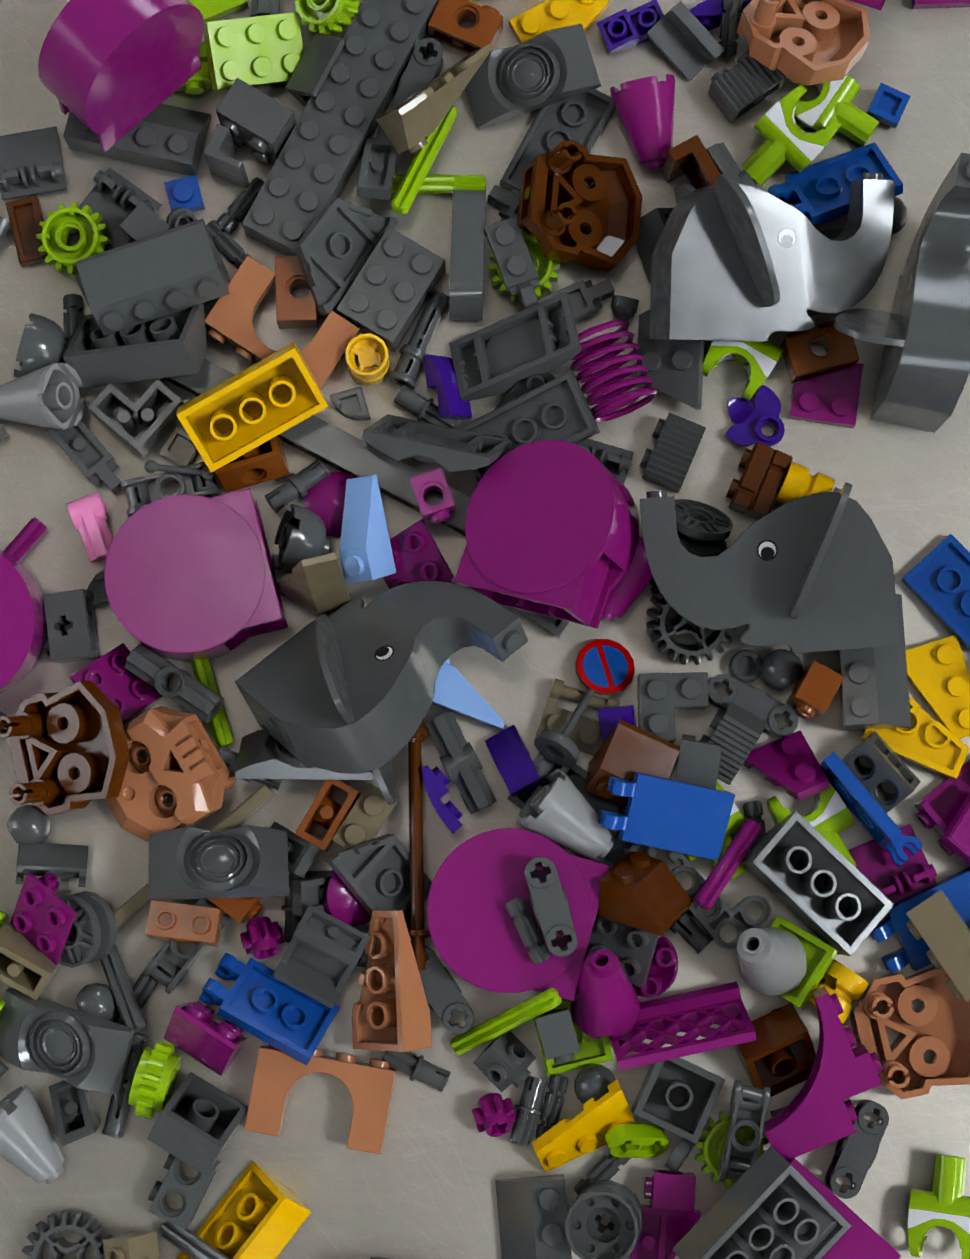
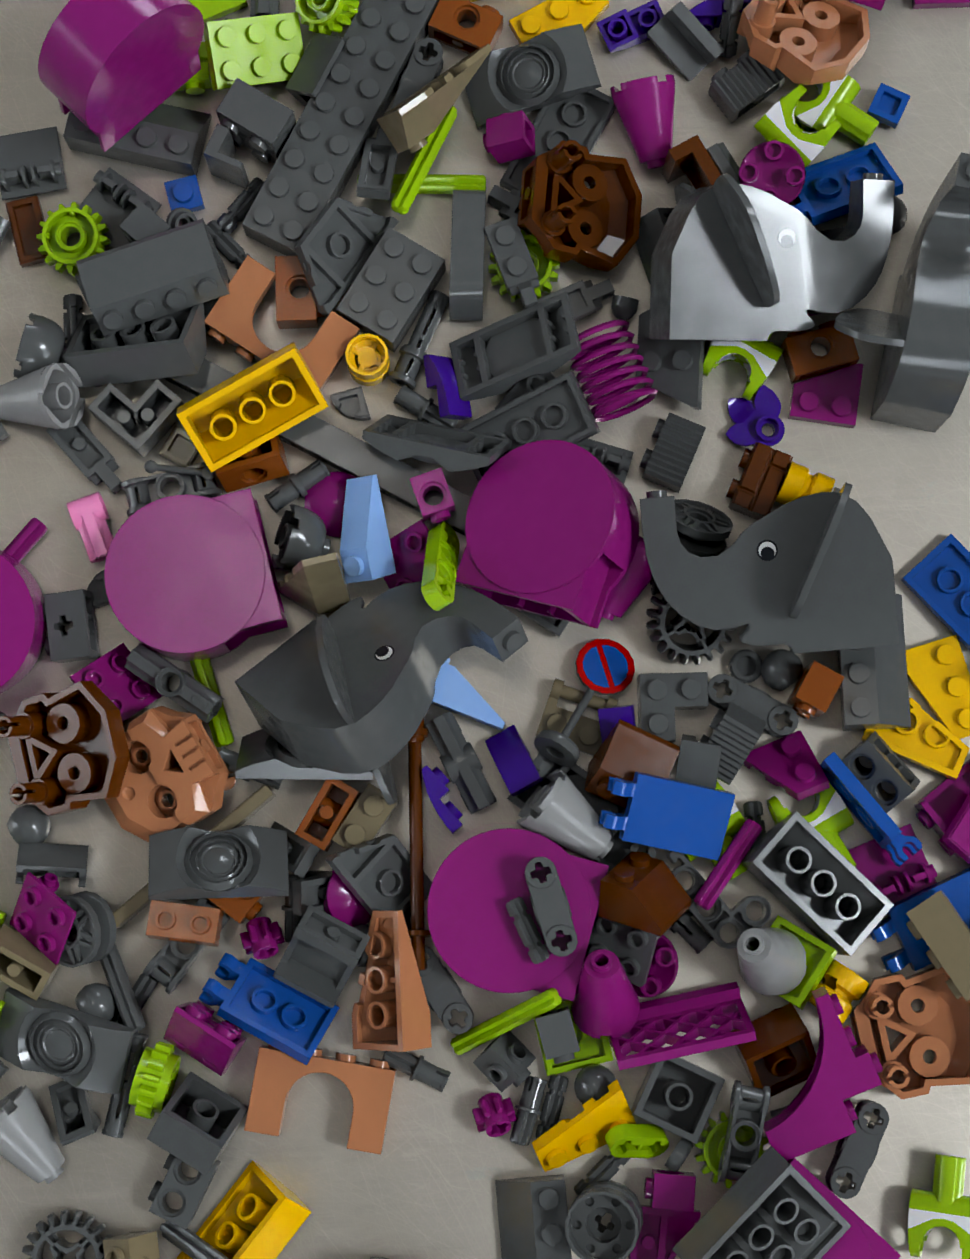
(440, 566): none -> lime beam
(509, 137): none -> magenta brick
(774, 169): none -> magenta dish

